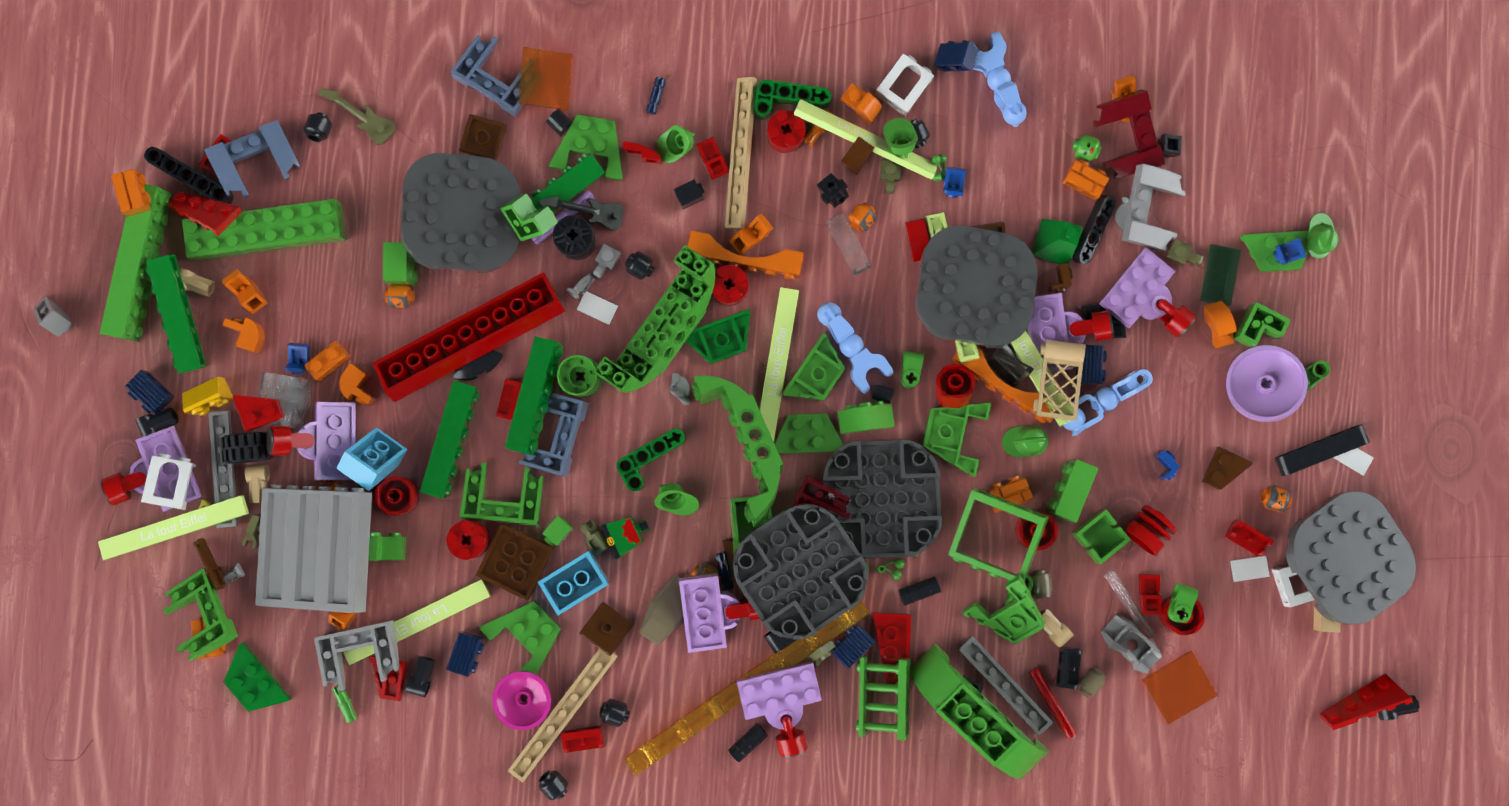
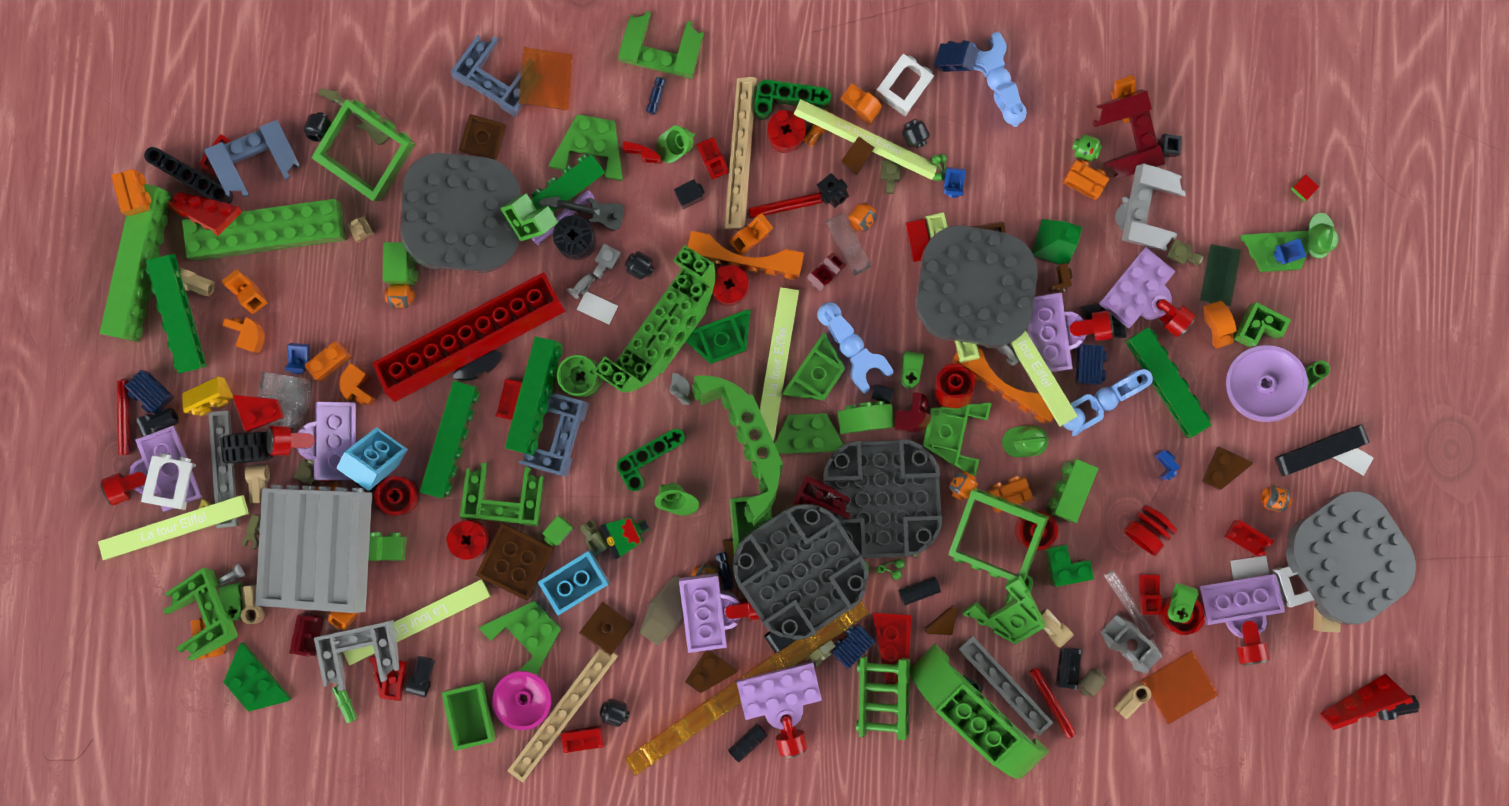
(52, 317): light grey slope -> none
(123, 418): none -> red axle
(212, 570): reddish brown axle -> none
(231, 600): none -> bright green piece
(248, 596): none -> tan piece
(305, 630): none -> dark red hinge
(306, 472): none -> olive plate
(342, 172): none -> bright green window
(360, 229): none -> tan tile
(465, 654): dark blue brick -> none
(469, 715): none -> bright green piece
(553, 785): black head -> none
(559, 122): black brick -> none
(678, 64): none -> bright green wedge
(709, 672): none -> reddish brown wing
(785, 205): none -> red axle
(826, 272): none -> dark red brick
(900, 136): bright green piece -> none
(916, 419): none -> dark red brick
(943, 623): none -> reddish brown slope
(962, 485): none -> orange head
(1009, 368): clear smoke wing -> none
(1042, 584): dark tan brick -> none
(1060, 354): tan piece -> none
(1062, 570): none -> green brick
(1100, 537): bright green piece -> none
(1103, 204): black beam -> none
(1130, 702): none -> tan piece
(1168, 382): none -> green brick
(1244, 609): none -> lavender plate
(1304, 187): none -> red tile

